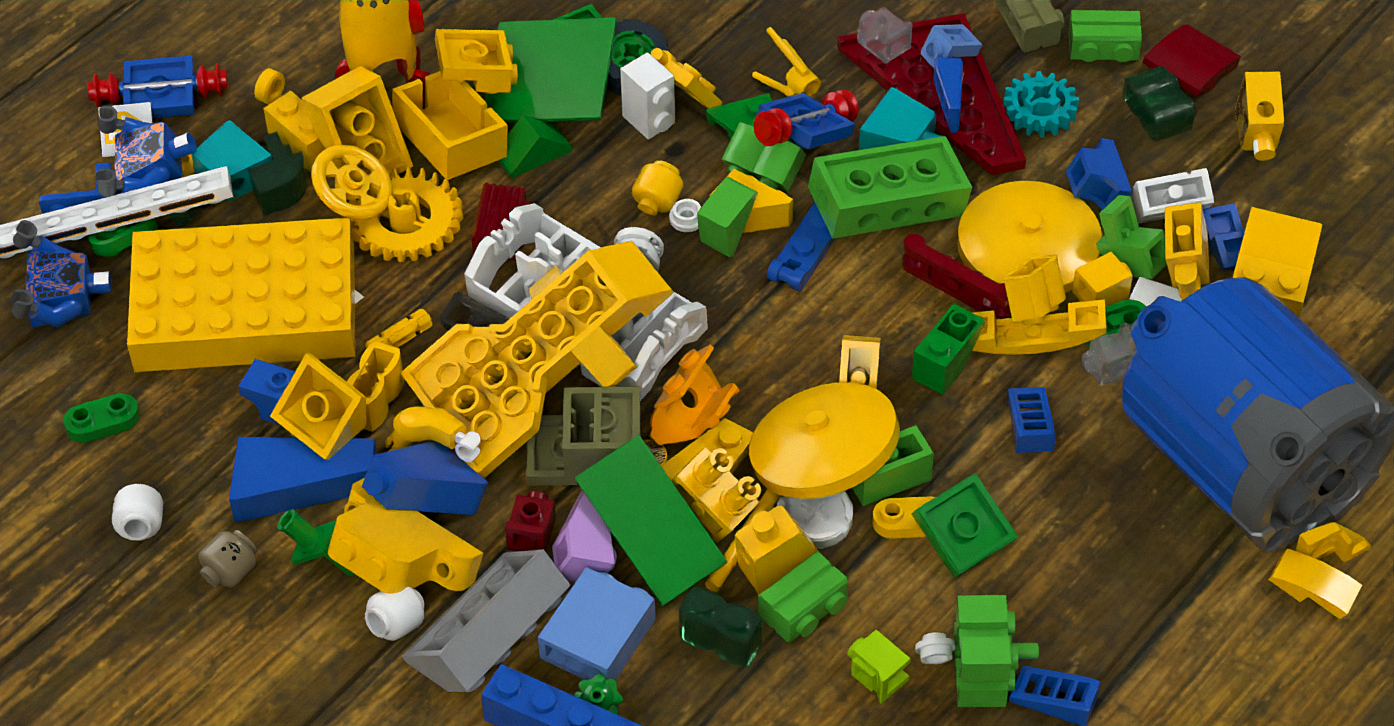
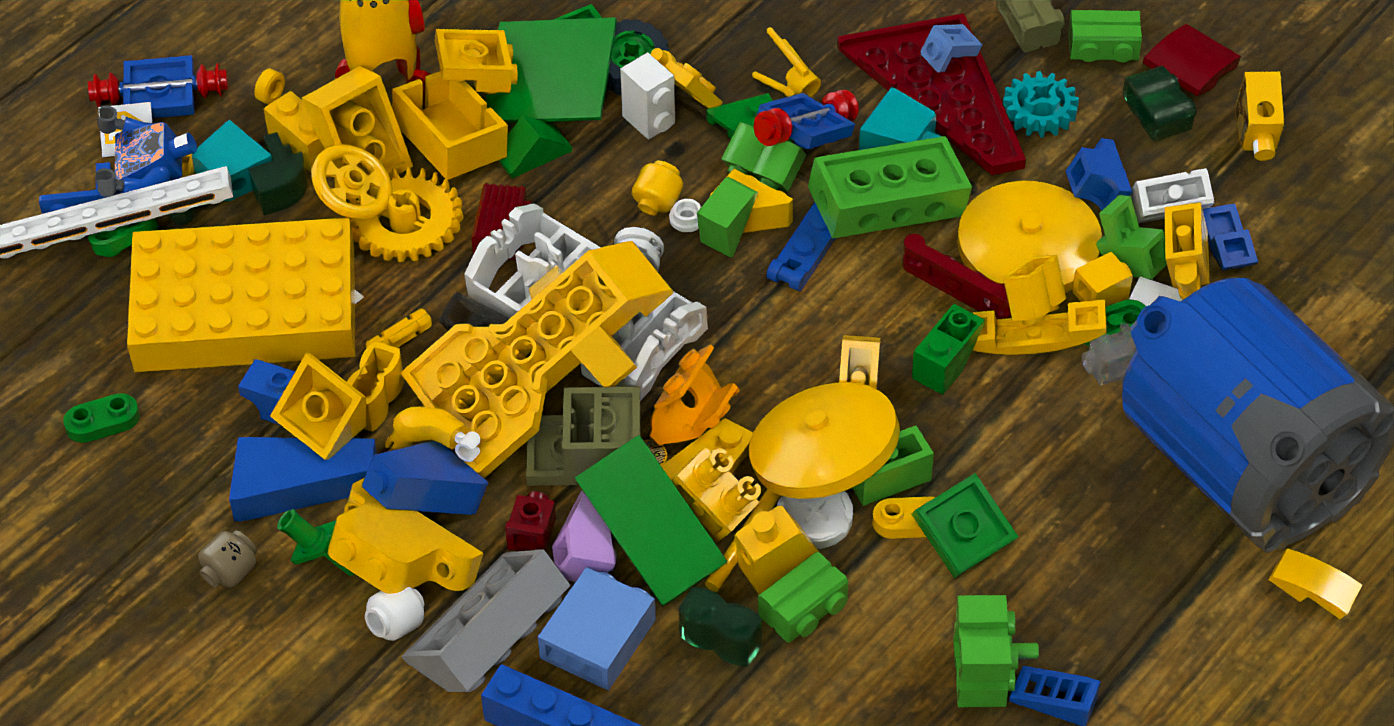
(56, 281): torso -> none
(137, 512): white head -> none
(600, 693): green plant -> none
(878, 664): lime window -> none
(880, 29): clear brick -> none
(935, 648): white plate -> none
(948, 87): blue slope -> none
(1037, 439): blue slope -> none
(1279, 254): yellow slope -> none
(1329, 539): yellow slope -> none

